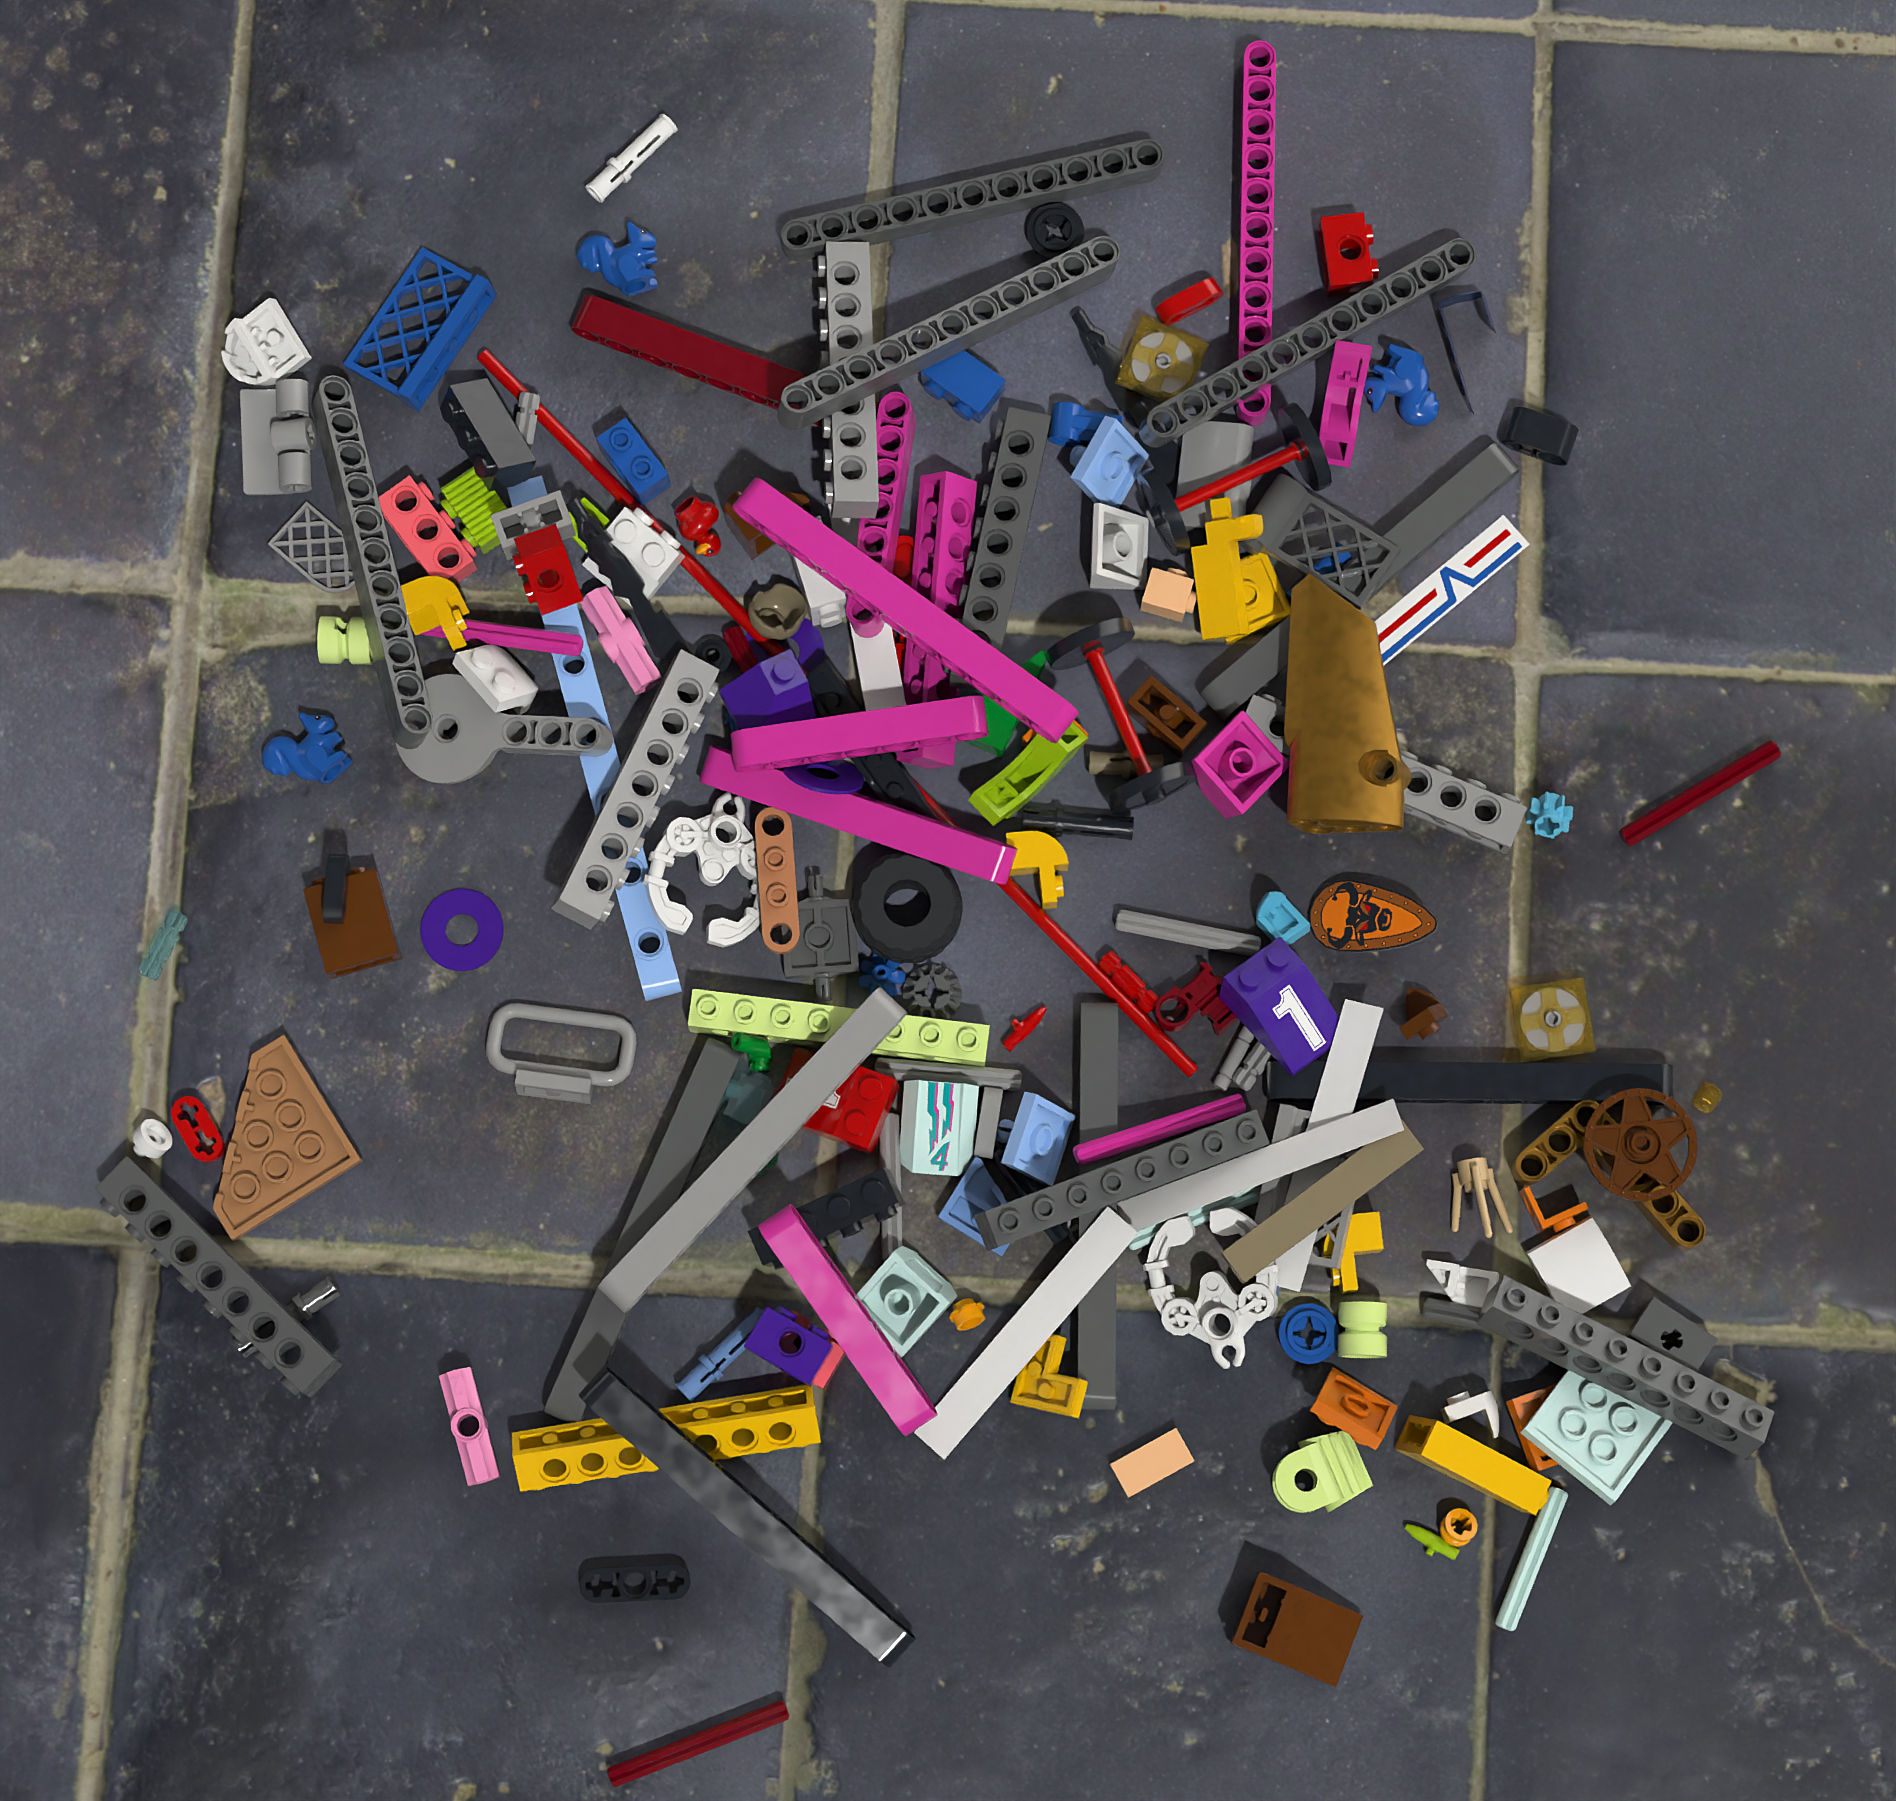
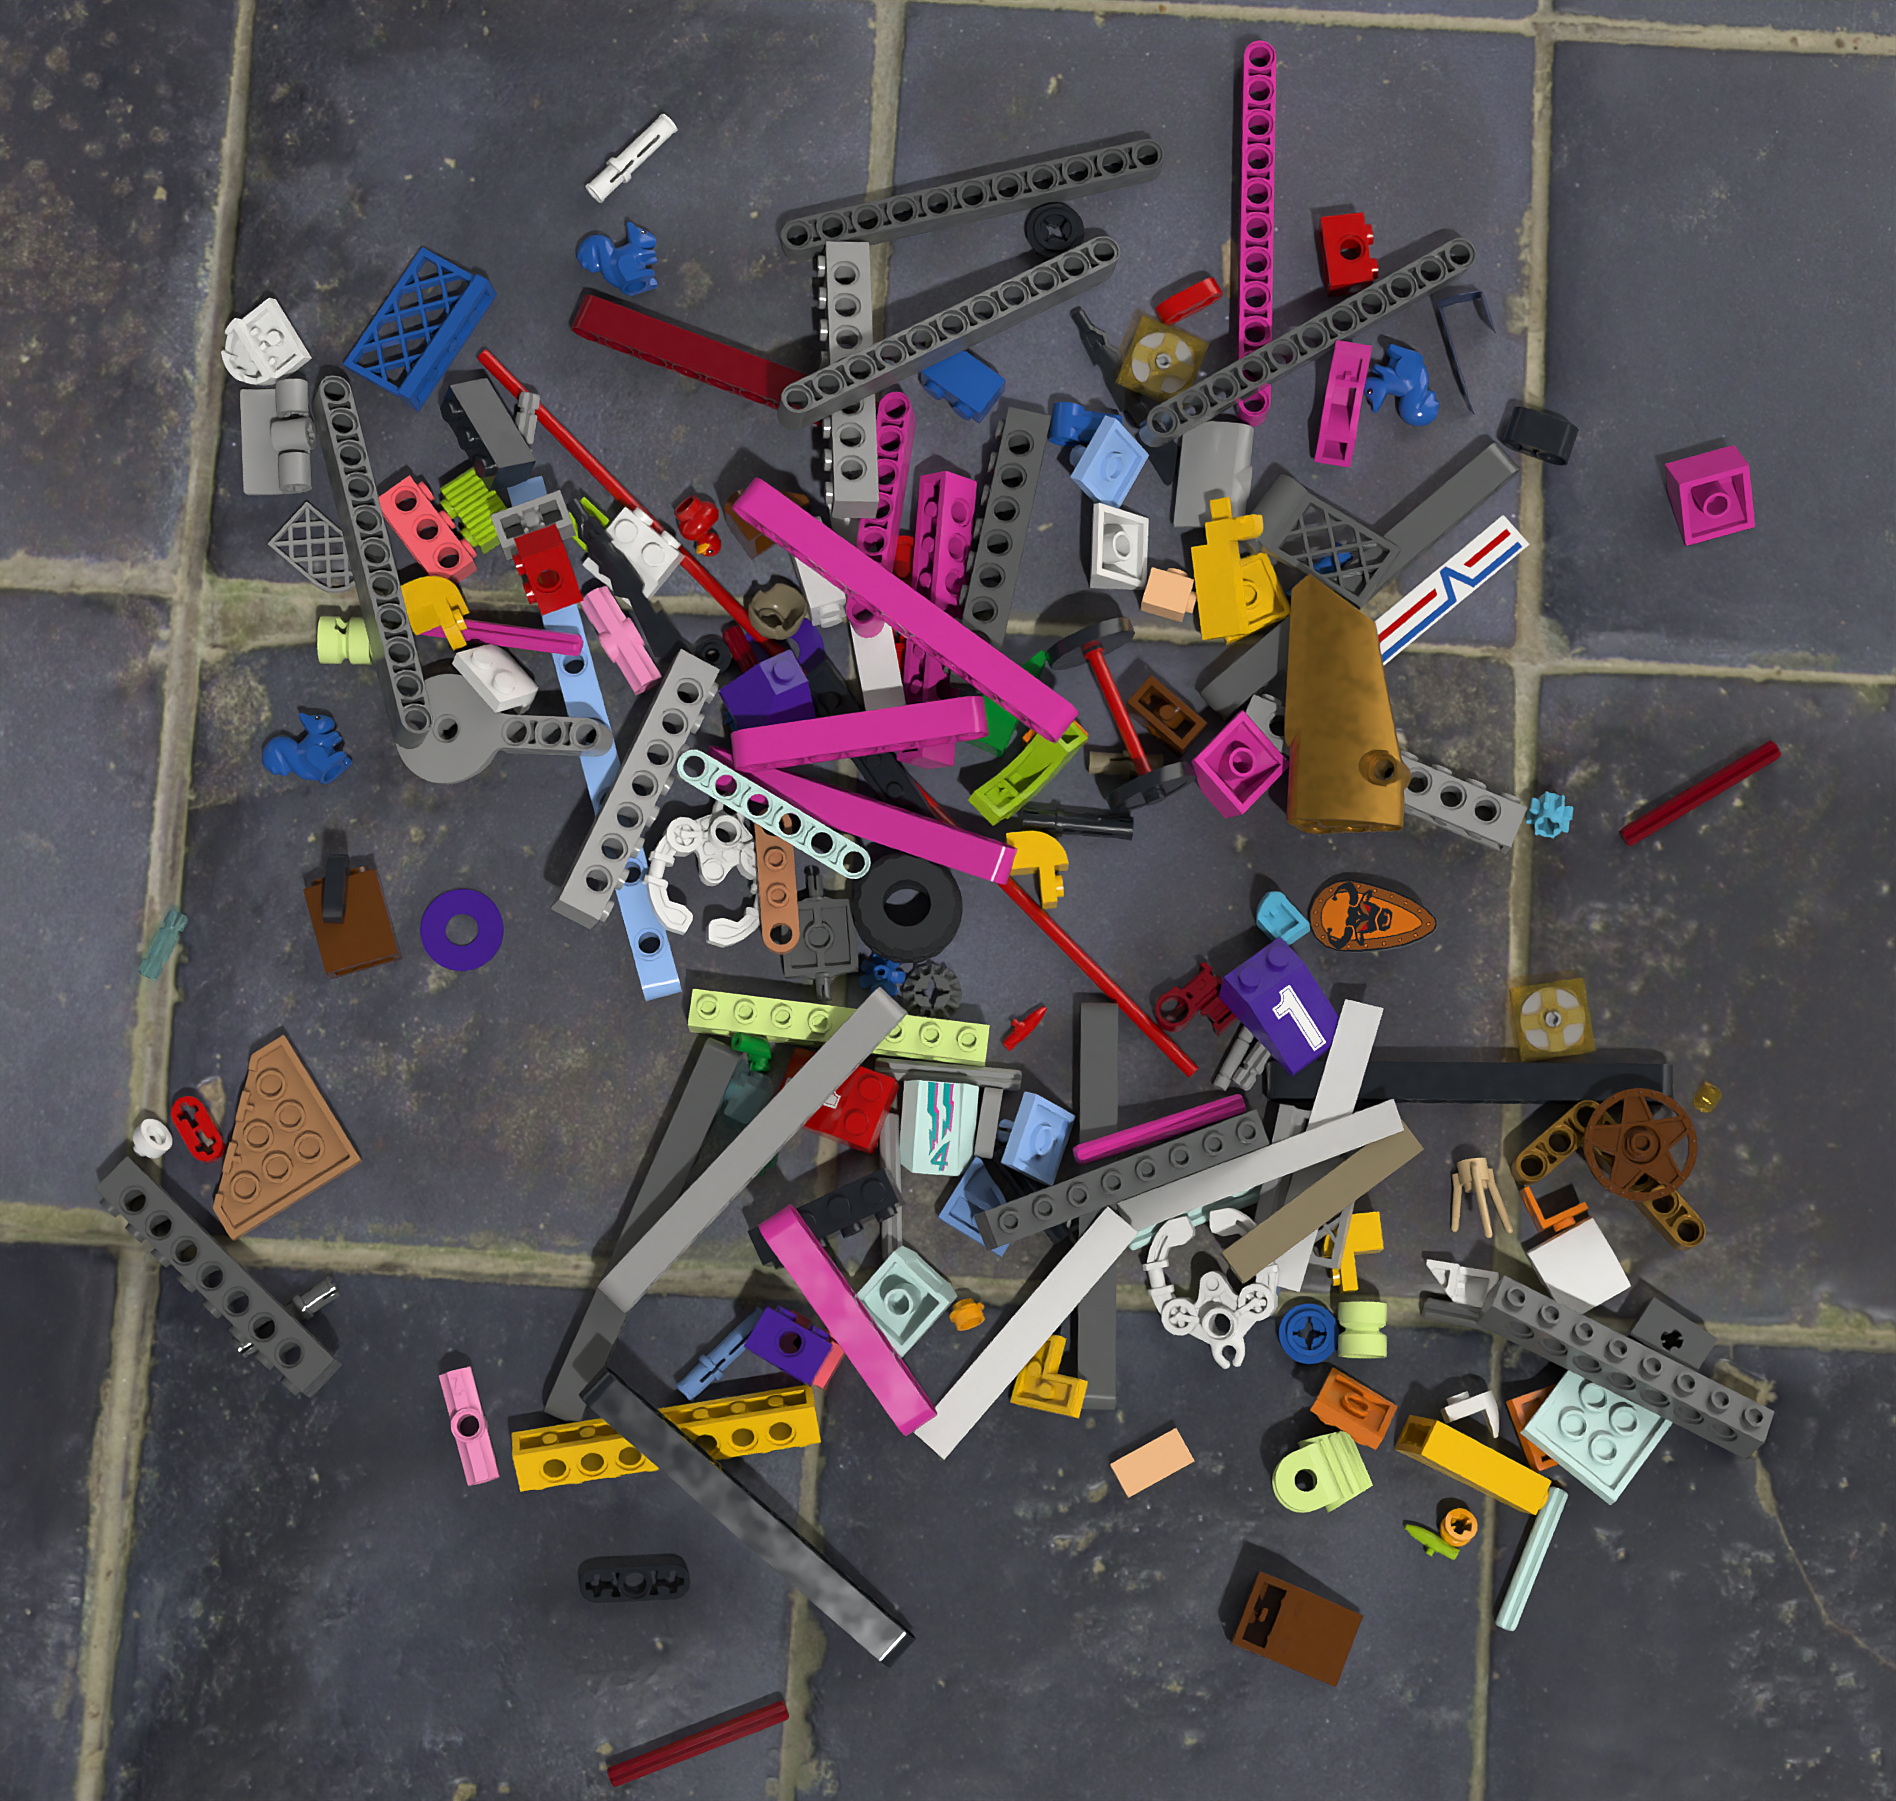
(554, 1080): light grey bar -> none
(633, 461): blue brick -> none
(772, 817): none -> light aqua beam
(848, 779): dark purple gear -> none
(1128, 981): red axle -> none
(1187, 933): light grey axle -> none
(1302, 447): black piece -> none
(1424, 1014): reddish brown plate -> none
(1710, 494): none -> dark pink slope

